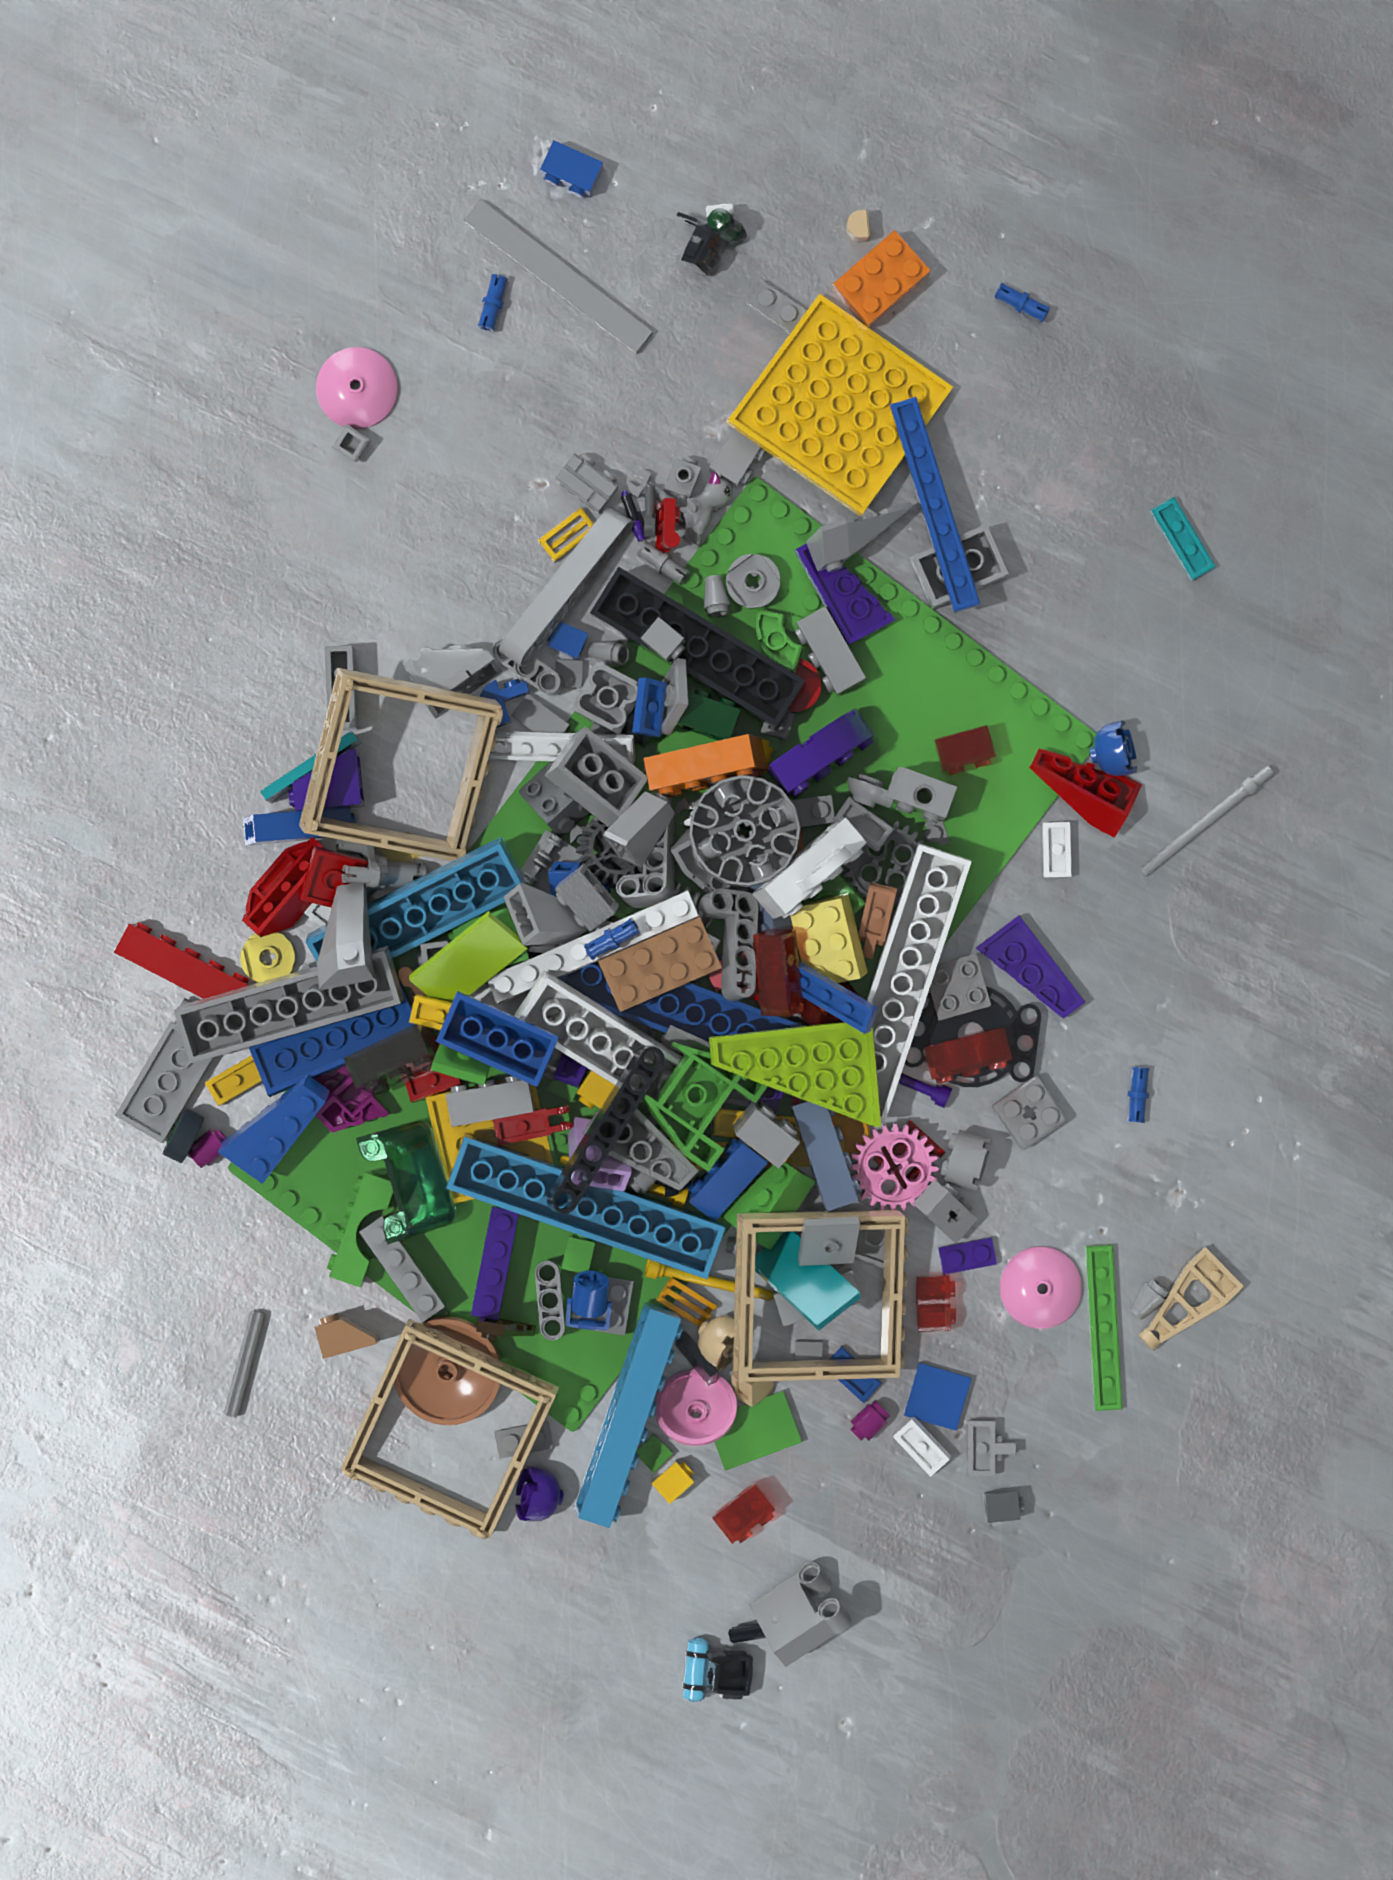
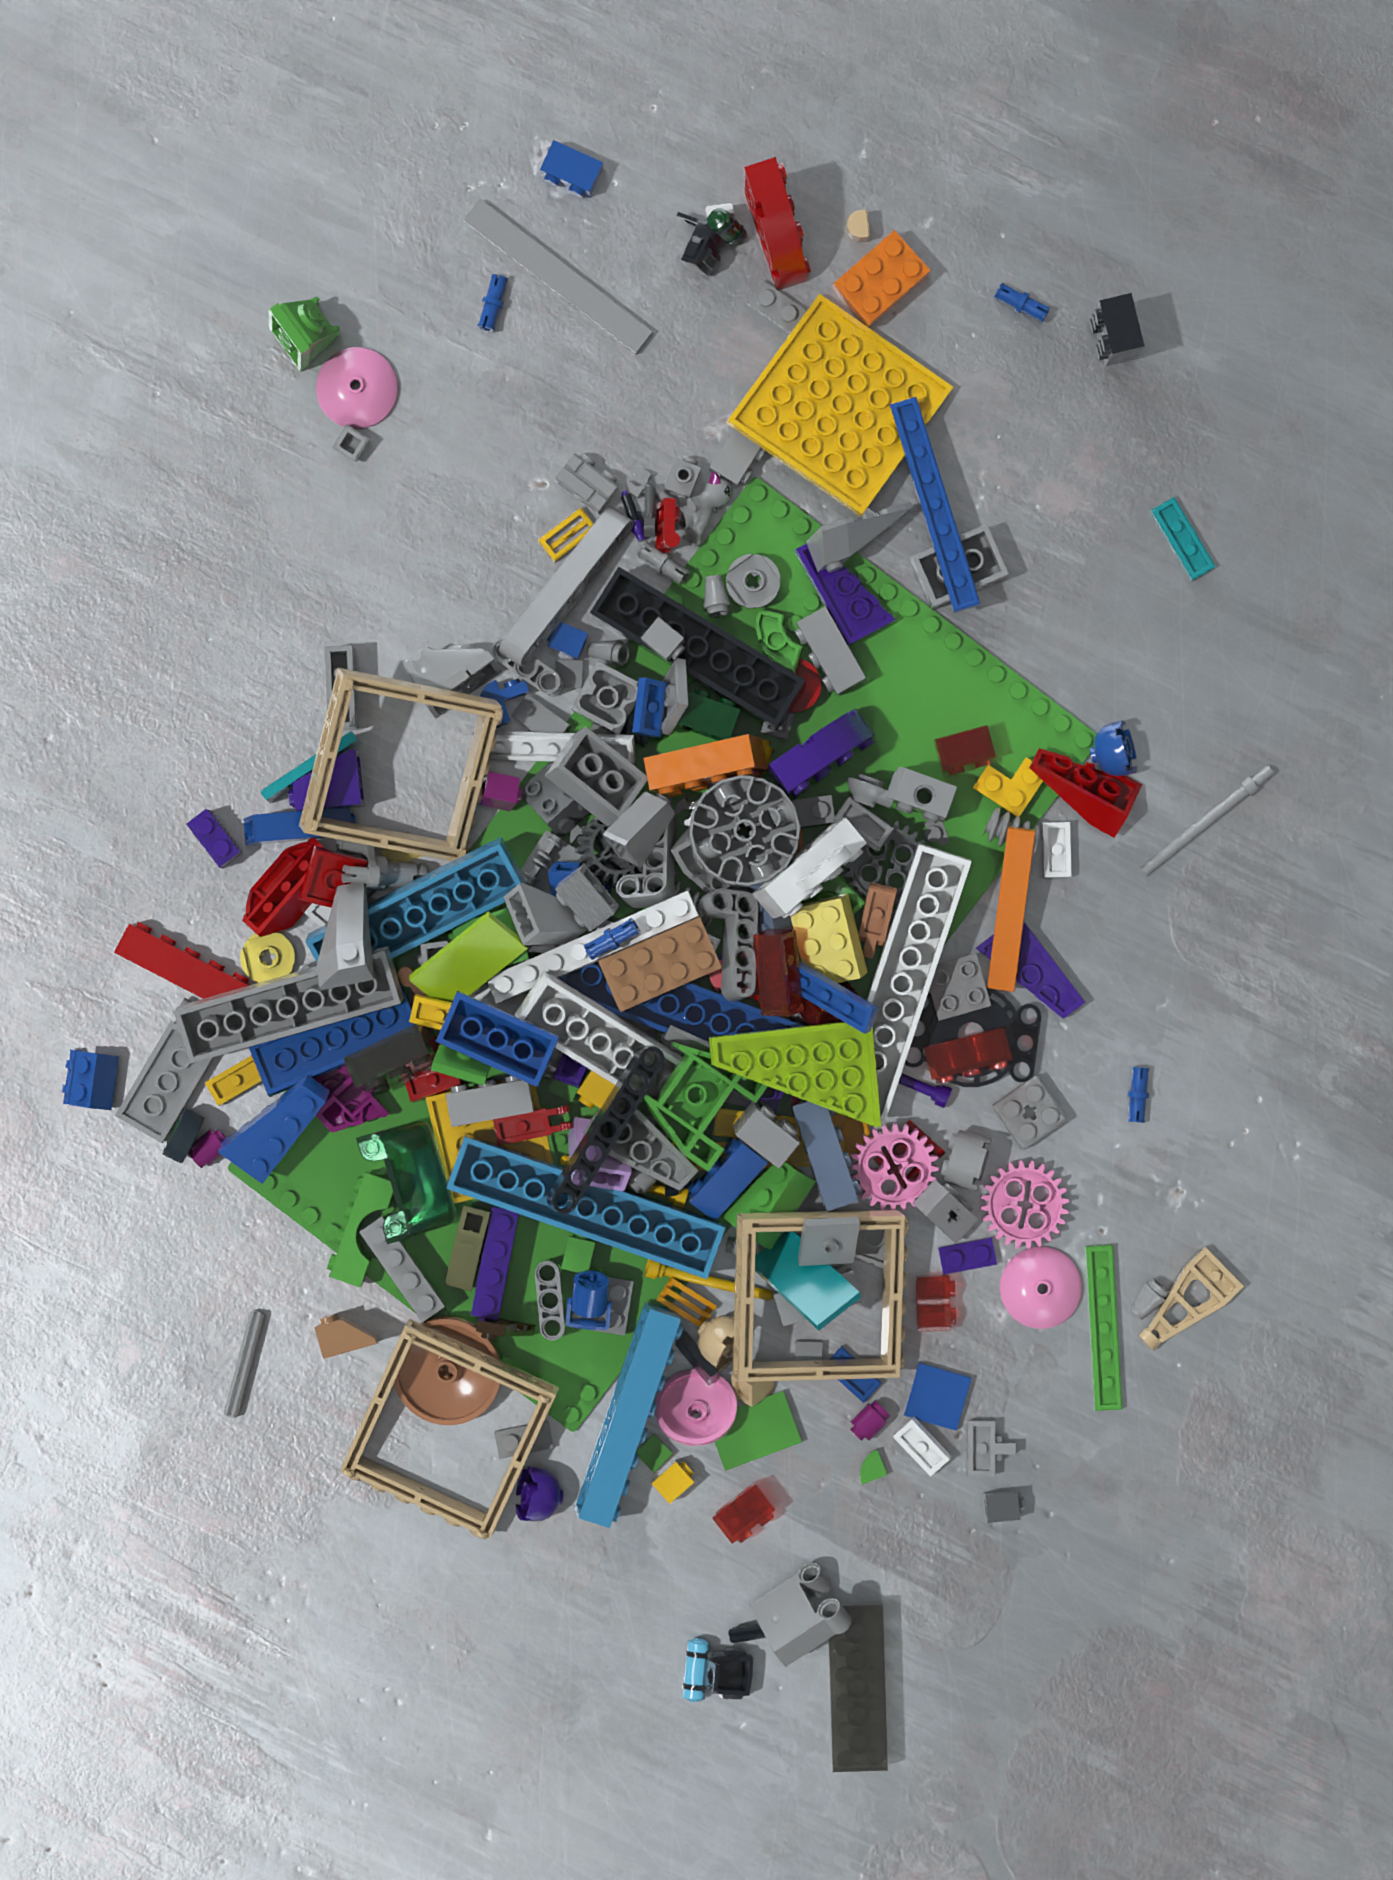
(90, 1080): none -> blue brick
(214, 838): none -> dark purple brick
(301, 330): none -> bright green piece
(467, 1247): none -> olive slope
(500, 791): none -> magenta brick
(775, 222): none -> red brick
(858, 1691): none -> clear smoke brick
(872, 1468): none -> bright green tile
(999, 825): none -> light grey piece
(1009, 793): none -> yellow plate
(1011, 909): none -> orange tile
(1049, 1208): none -> bright pink gear
(1117, 330): none -> black brick

